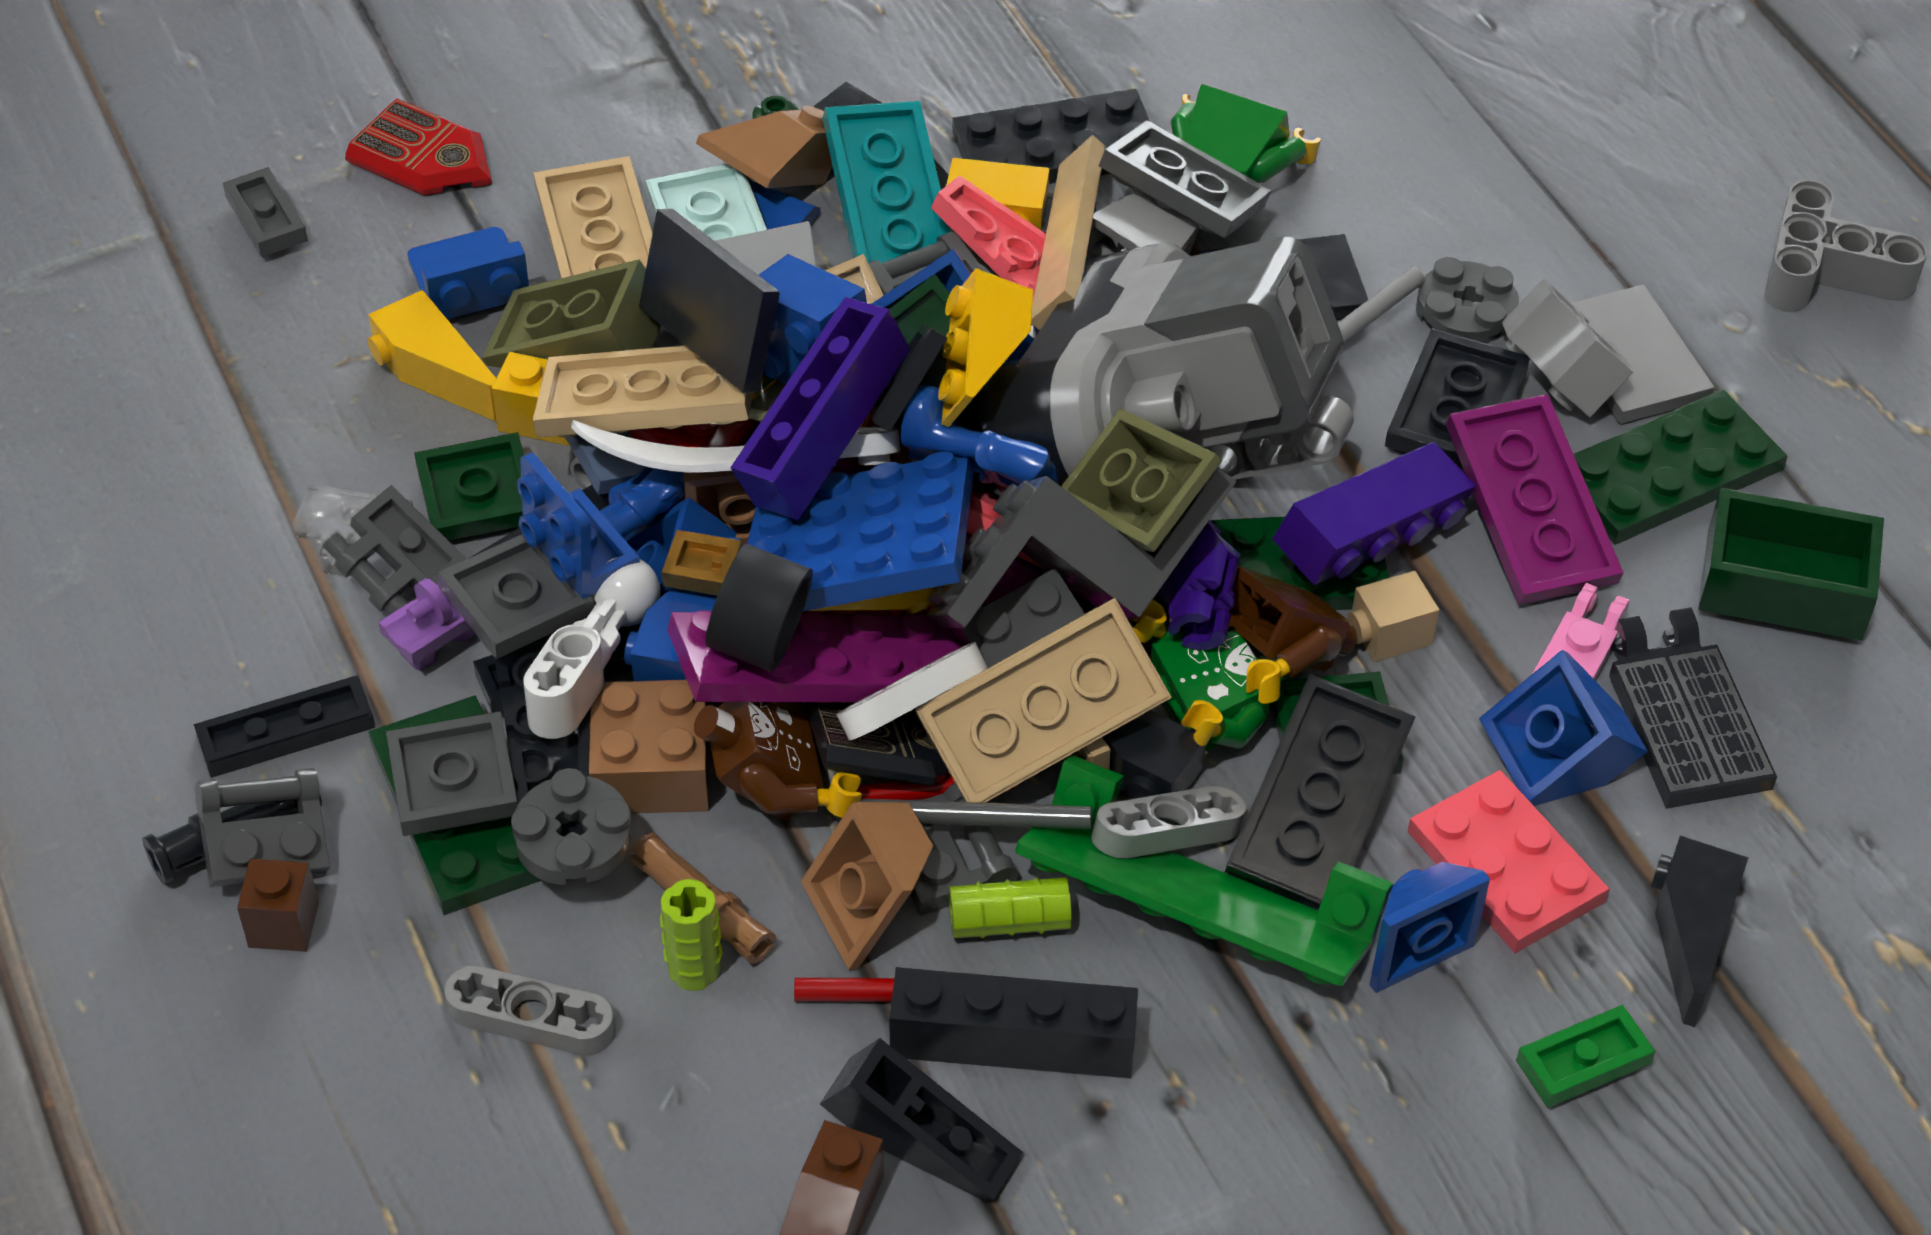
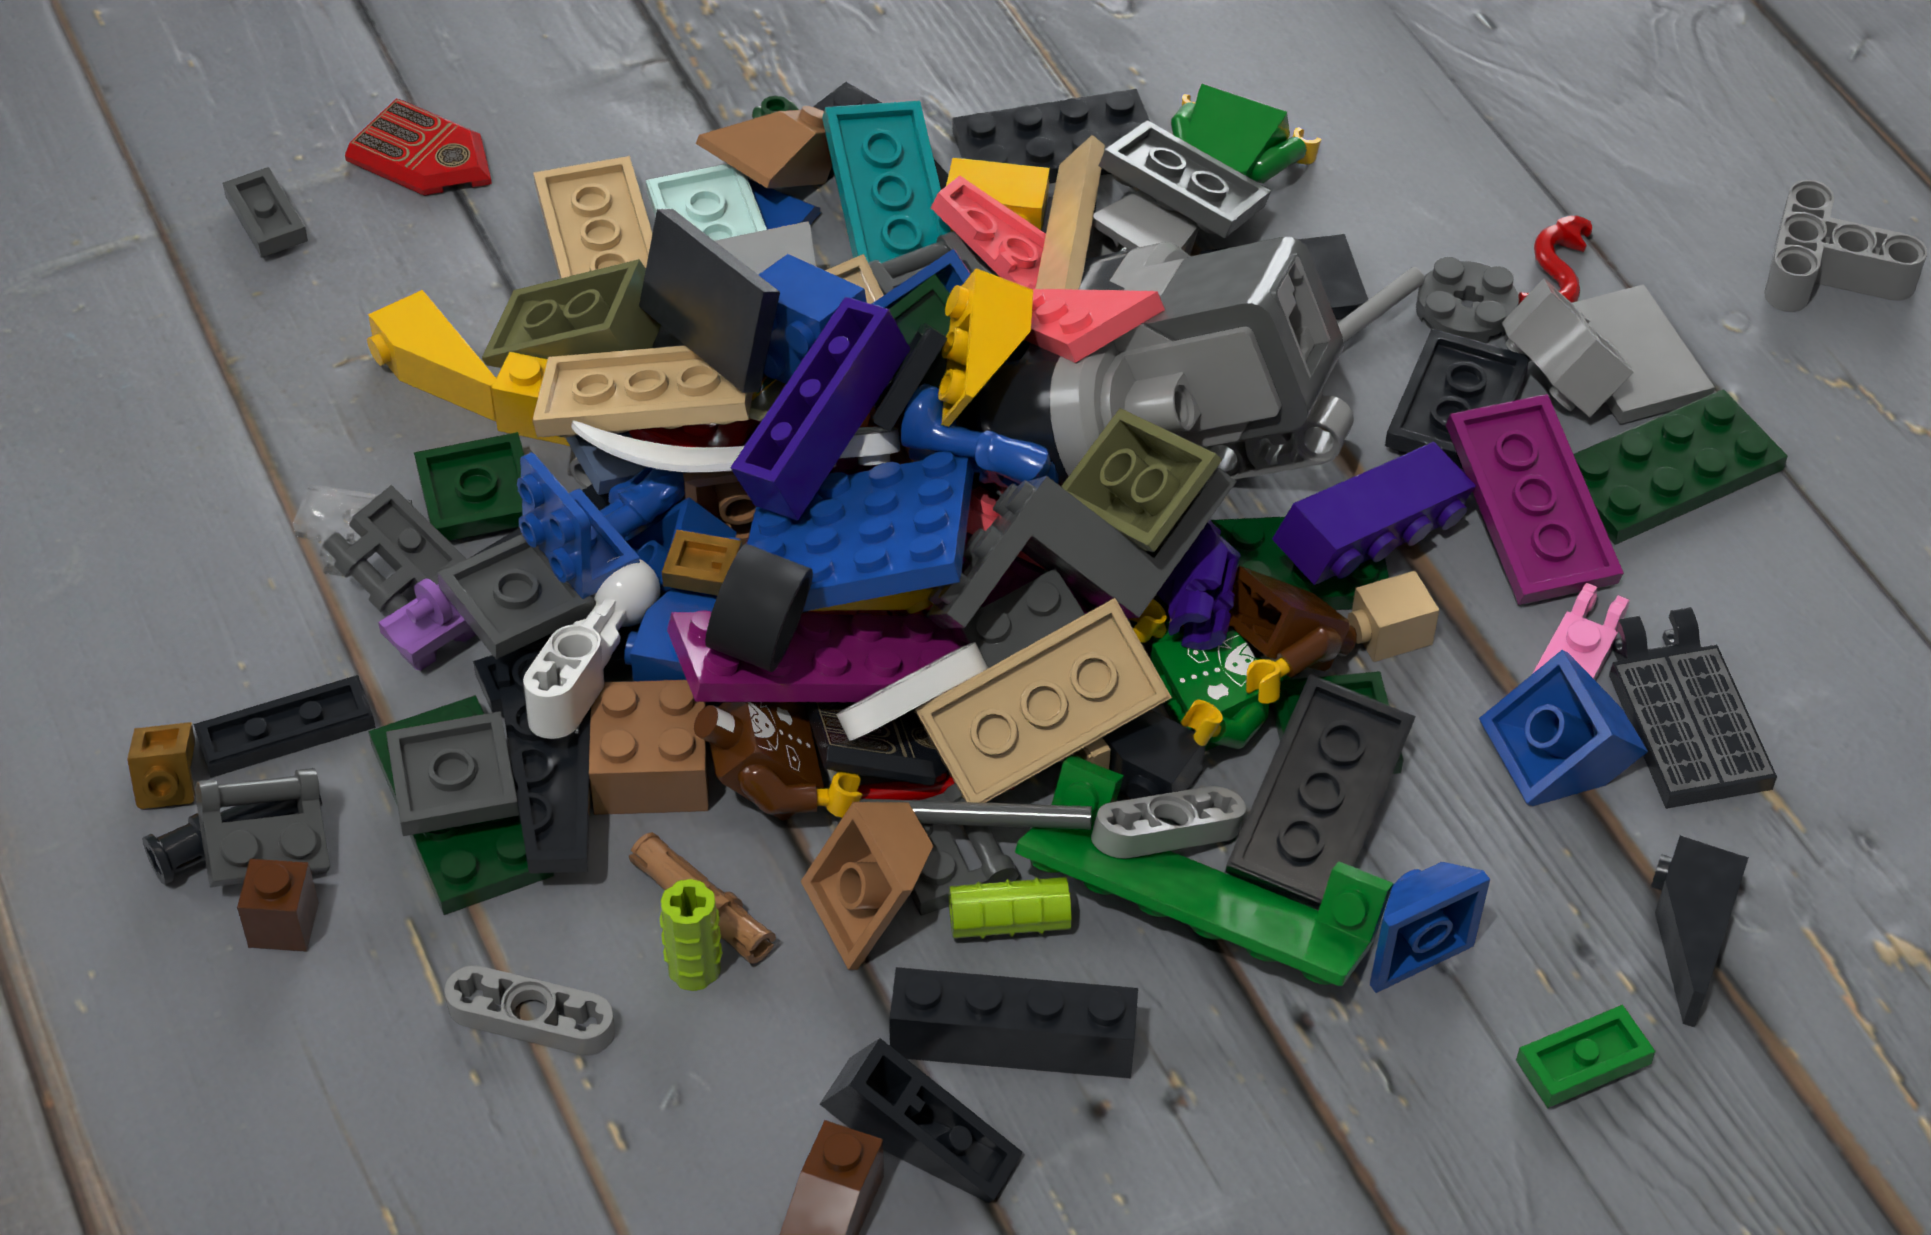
(161, 765): none -> pearl gold bracket
(469, 271): blue bracket -> none
(565, 800): dark grey plate -> none
(843, 989): red bar -> none
(1085, 320): none -> coral wing
(1532, 870): coral plate -> none
(1566, 233): none -> red animal
(1792, 564): dark green piece -> none

